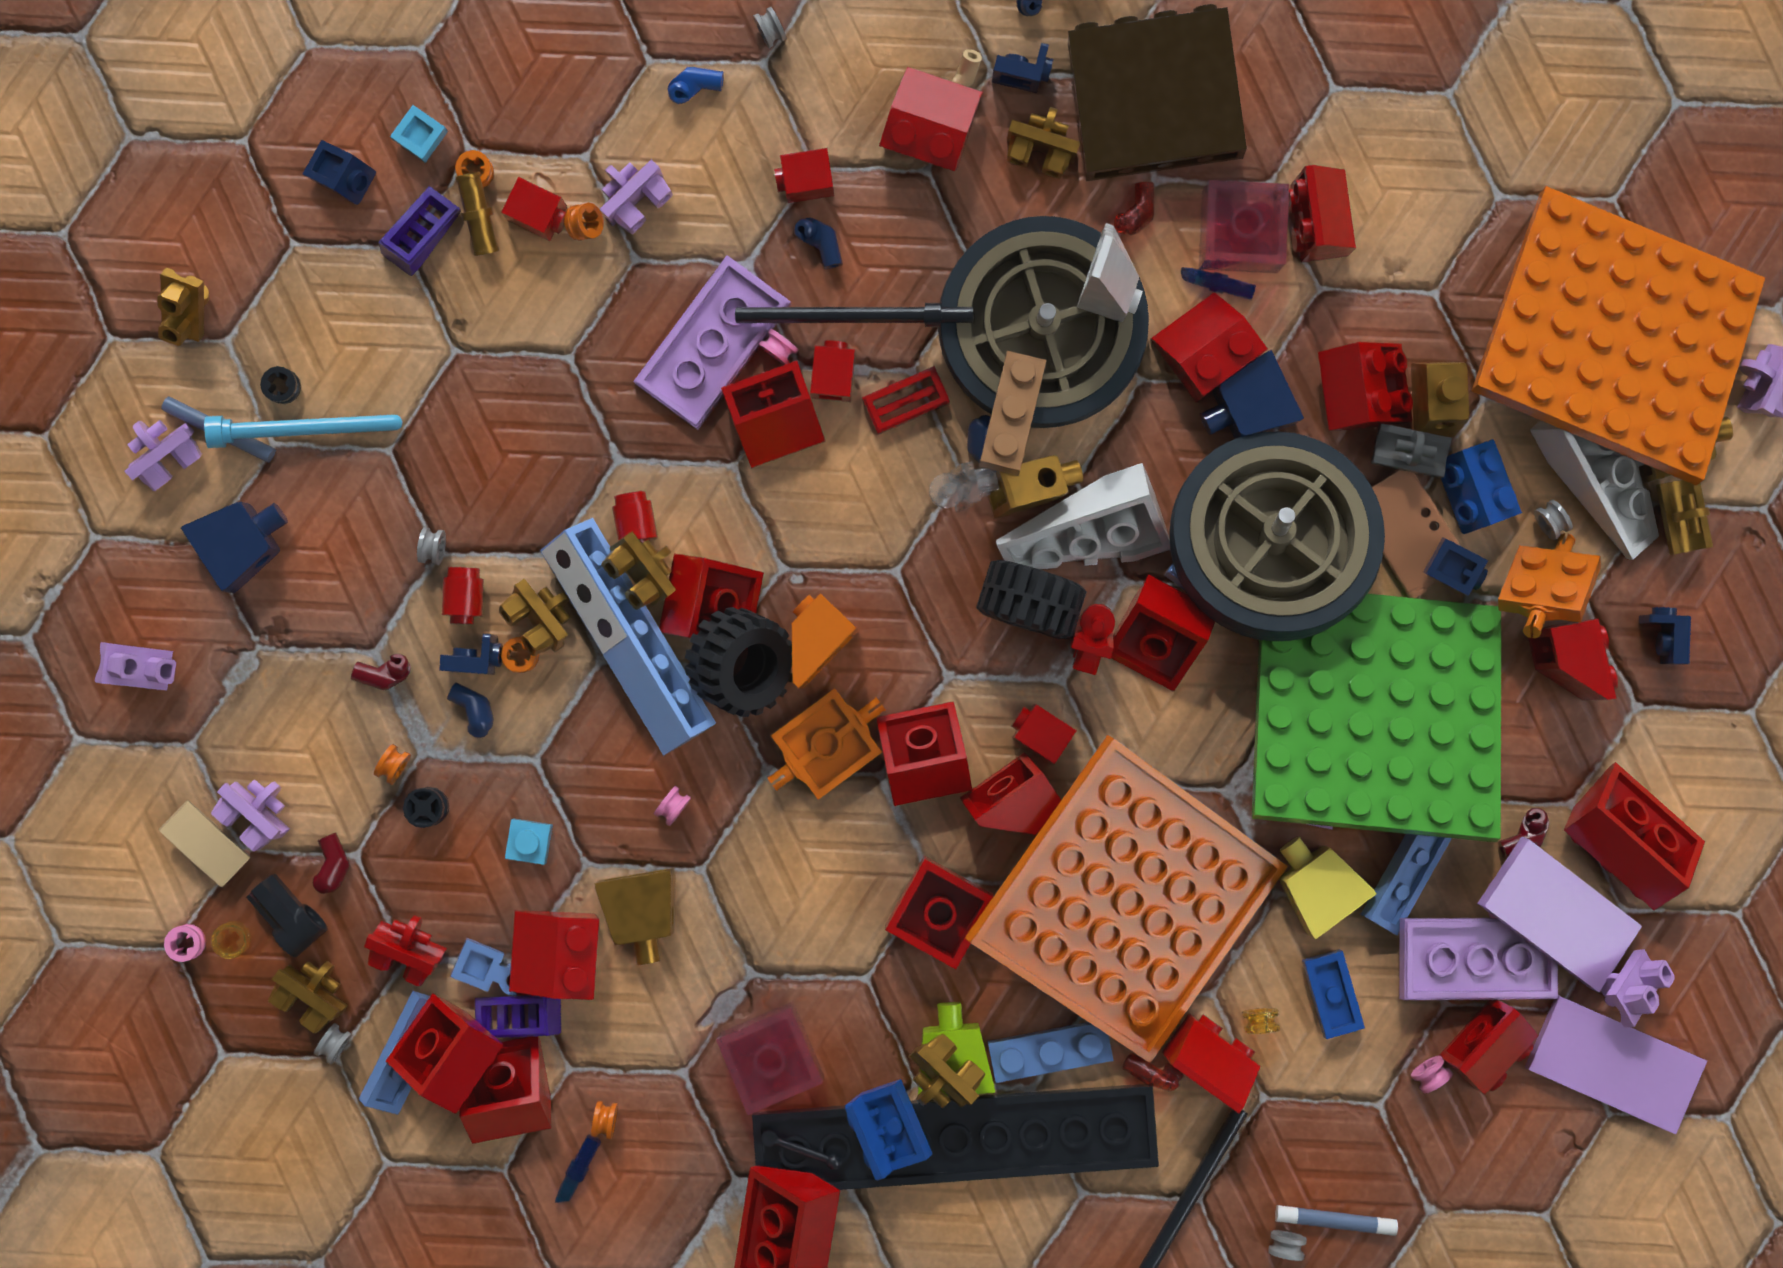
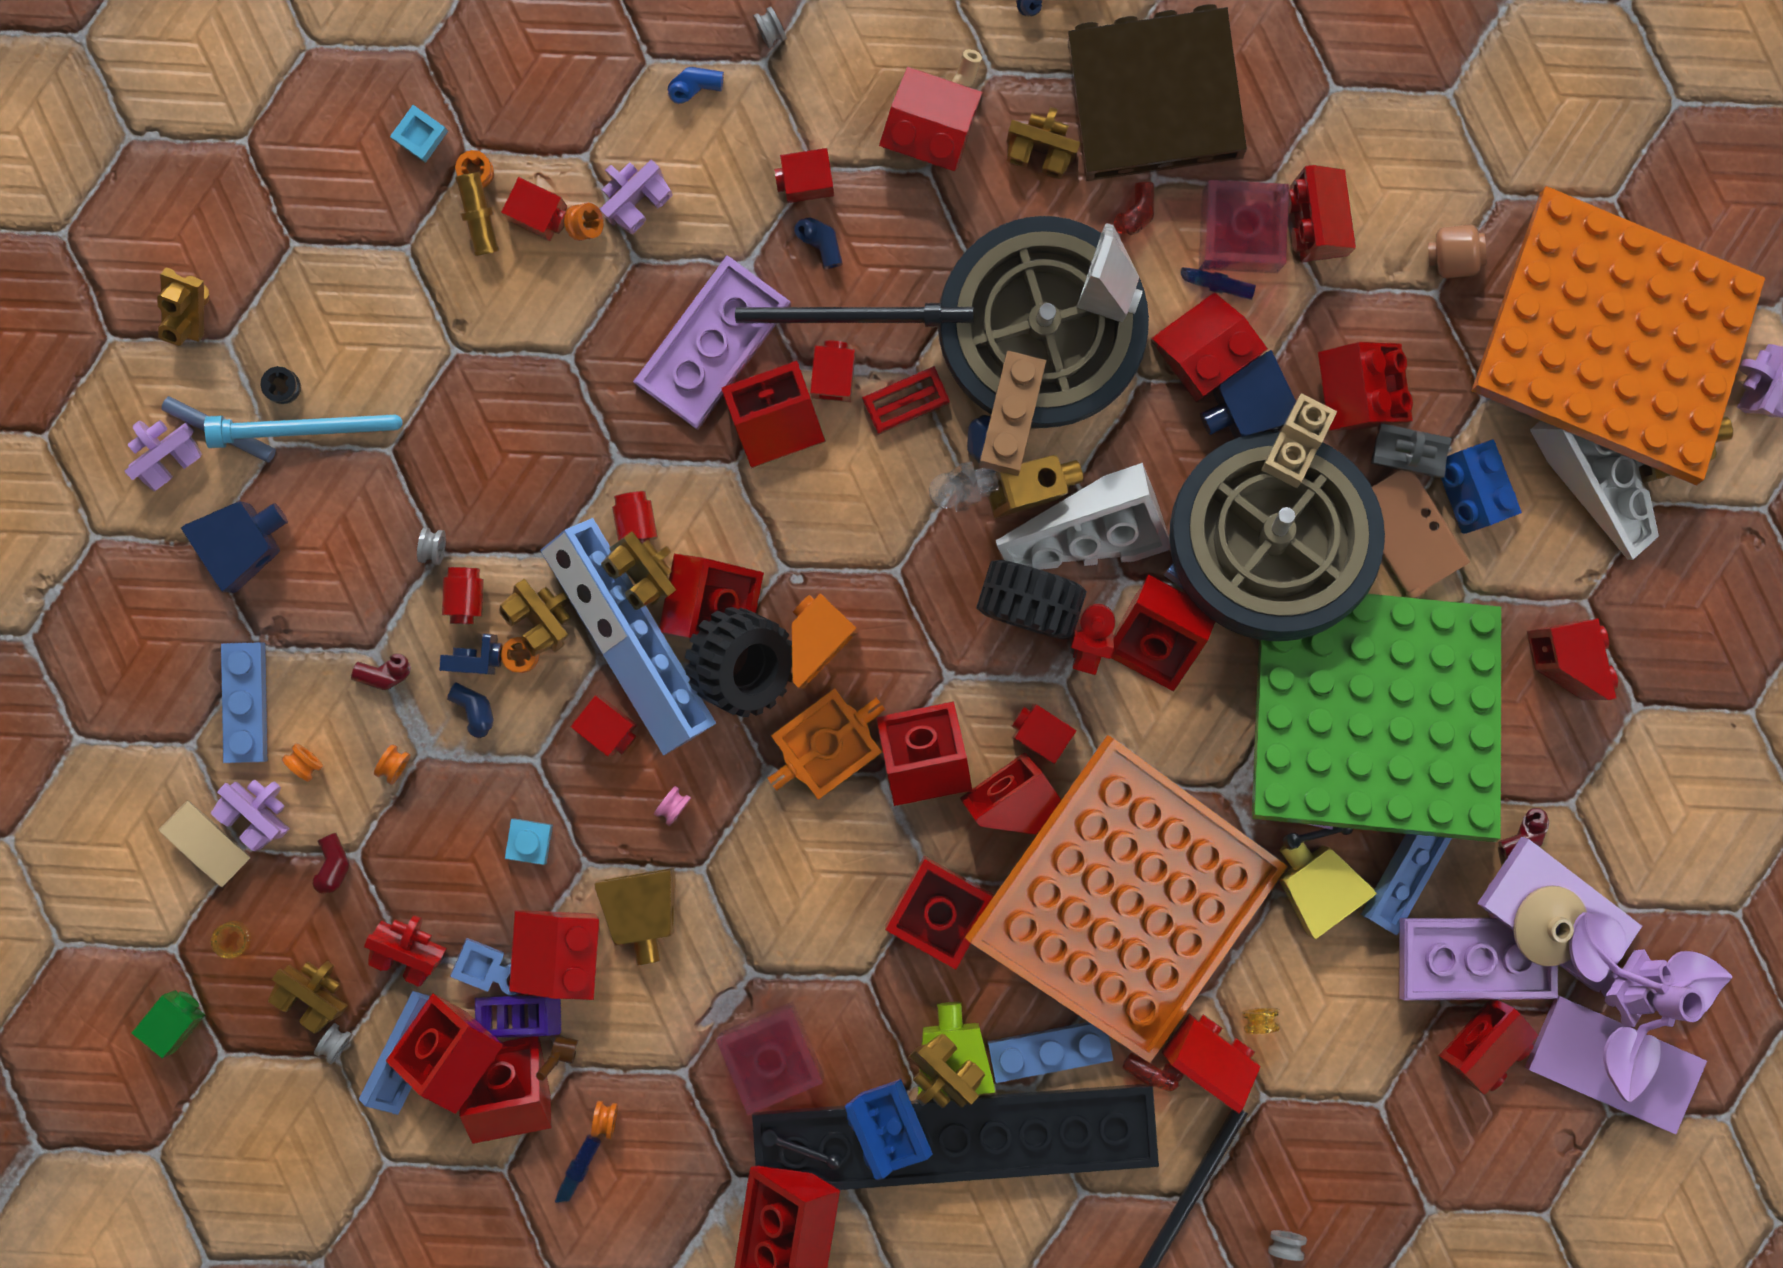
(135, 666): lavender hips -> none
(169, 1023): none -> green brick
(176, 933): bright pink bush -> none
(244, 702): none -> medium blue plate
(293, 924): black piece -> none
(302, 762): none -> orange bush
(340, 172): dark blue bracket -> none
(420, 812): black wheel -> none
(429, 238): dark purple slope -> none
(563, 1051): none -> reddish brown hand
(605, 727): none -> red brick
(778, 347): bright pink bush -> none
(1017, 73): dark blue bracket -> none
(1293, 840): none -> black hinge
(1299, 440): none -> tan slope
(1333, 994): blue plate -> none
(1336, 1220): sand blue bar -> none
(1431, 1074): bright pink bush -> none
(1440, 397): pearl gold torso -> none
(1457, 567): dark blue bracket -> none
(1458, 251): none -> nougat head
(1537, 924): none -> tan dish
(1549, 584): orange plate -> none
(1553, 519): light grey bush -> none
(1630, 1054): none -> lavender plant
(1635, 837): red slope -> none
(1674, 639): dark blue bracket -> none
(1684, 516): pearl gold hips -> none

